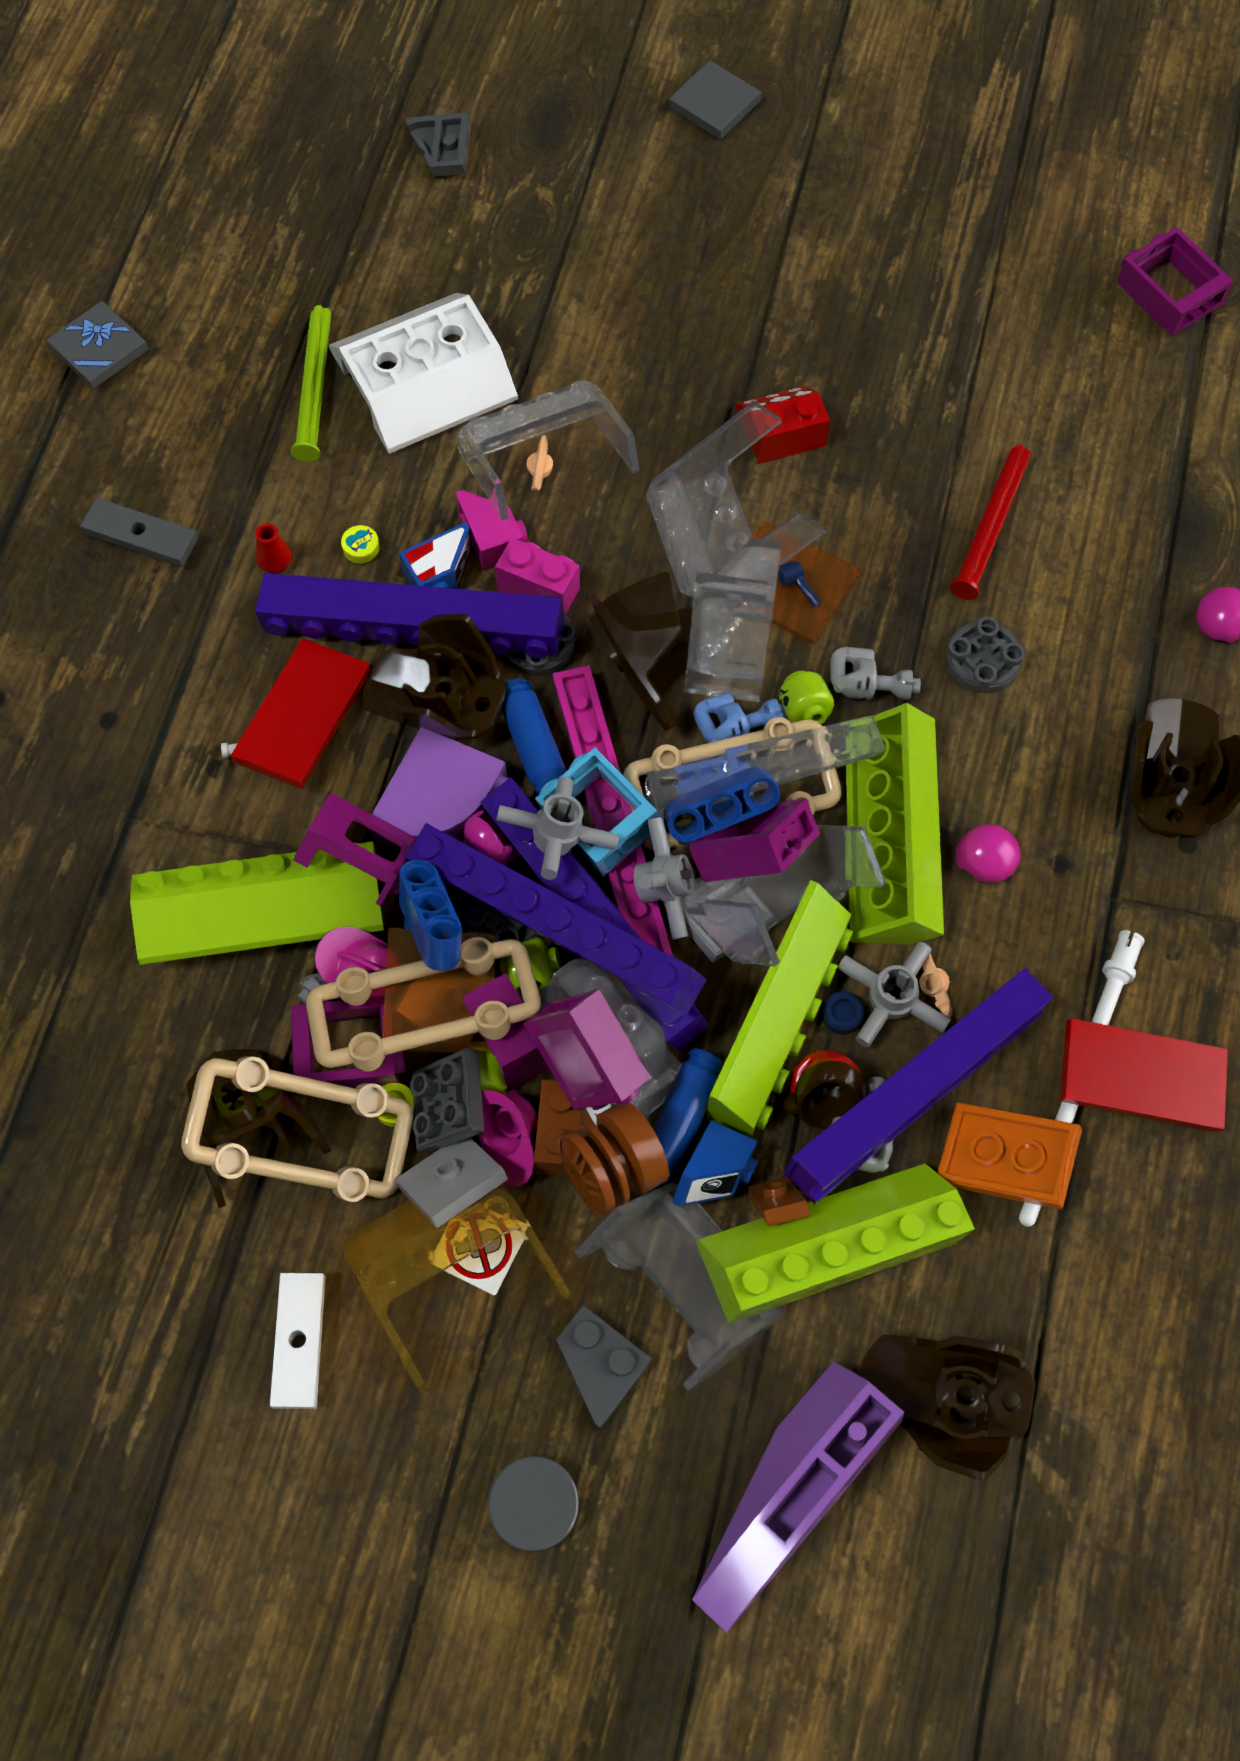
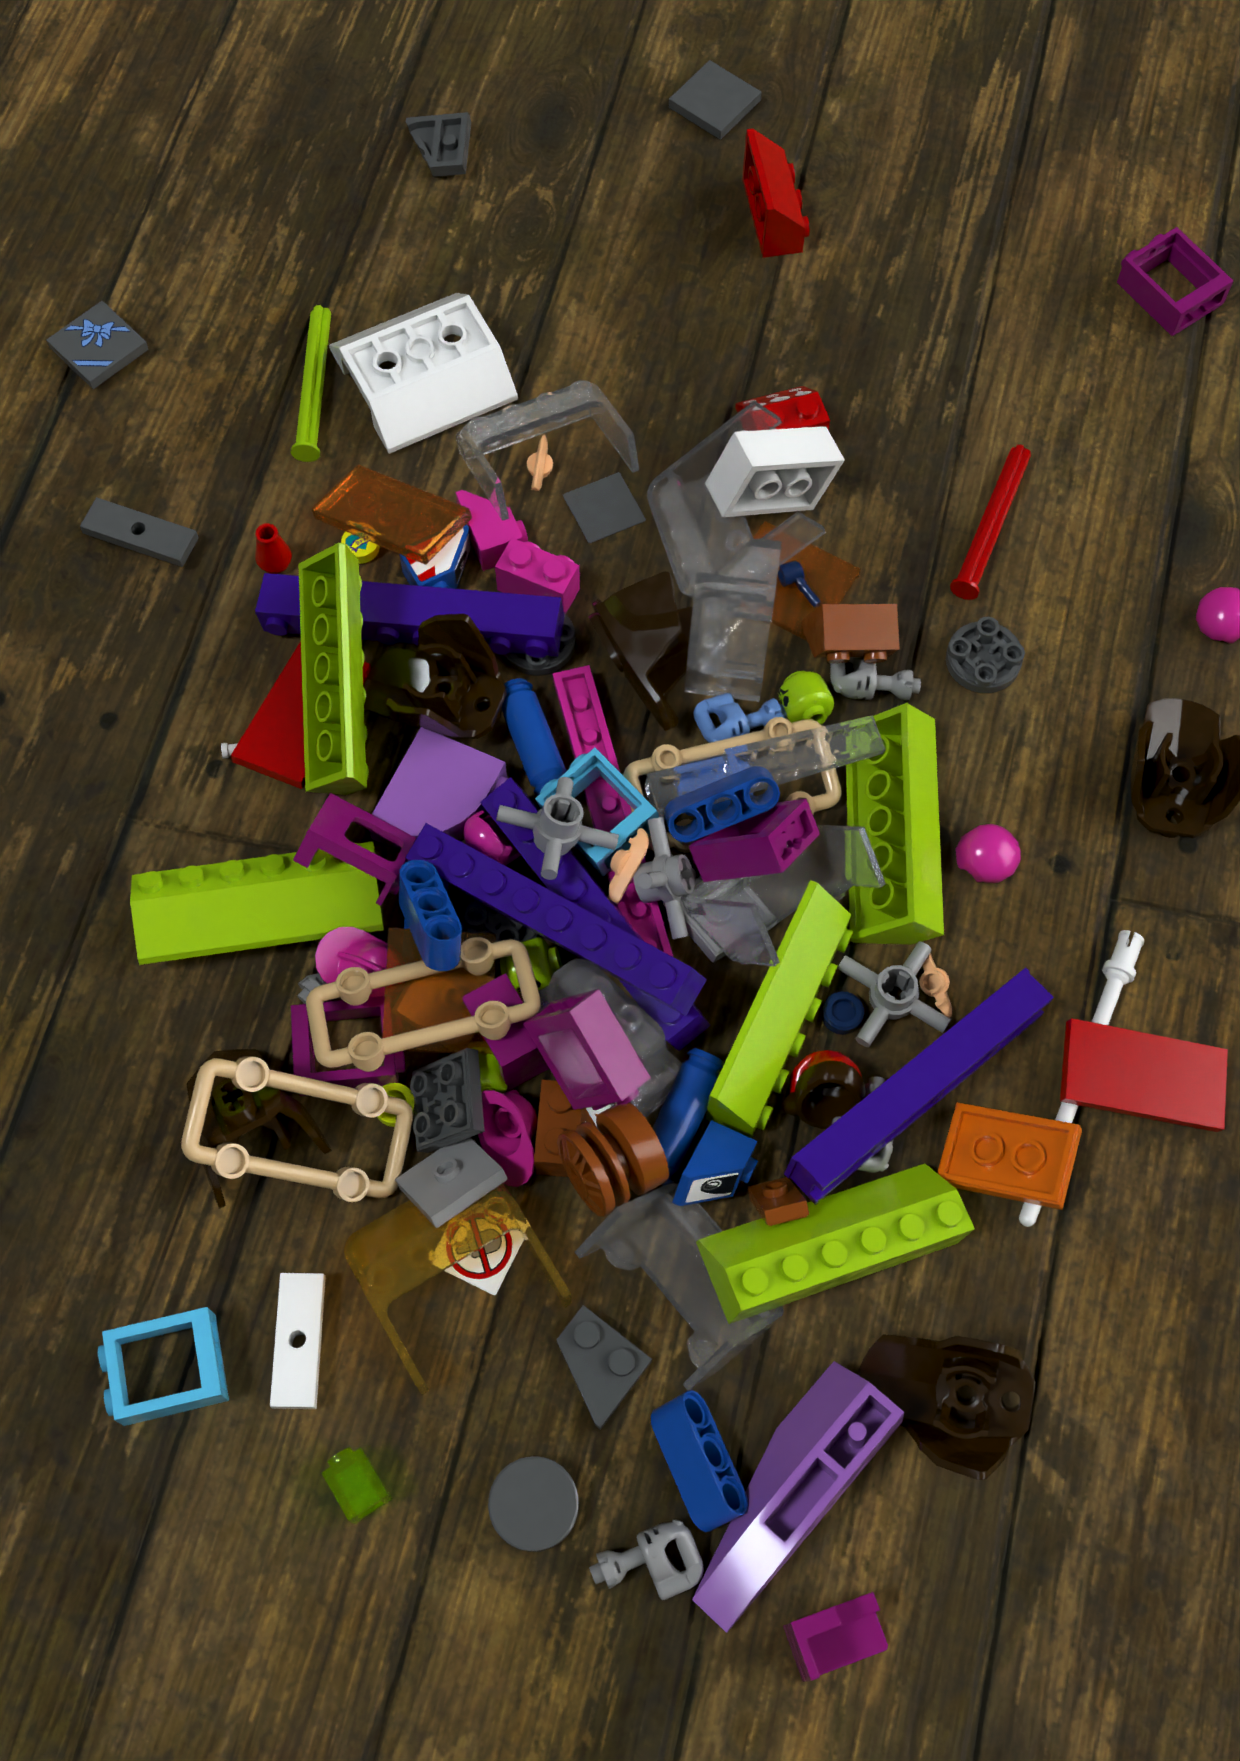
(209, 1362): none -> medium azure window
(332, 672): none -> lime slope
(355, 1484): none -> clear neon green brick
(392, 514): none -> clear orange tile
(604, 507): none -> dark grey sticker
(626, 863): none -> light nougat piece
(651, 1550): none -> light grey piece
(699, 1461): none -> blue beam
(772, 197): none -> red slope
(774, 471): none -> white brick
(836, 1637): none -> magenta panel
(852, 631): none -> dark orange slope

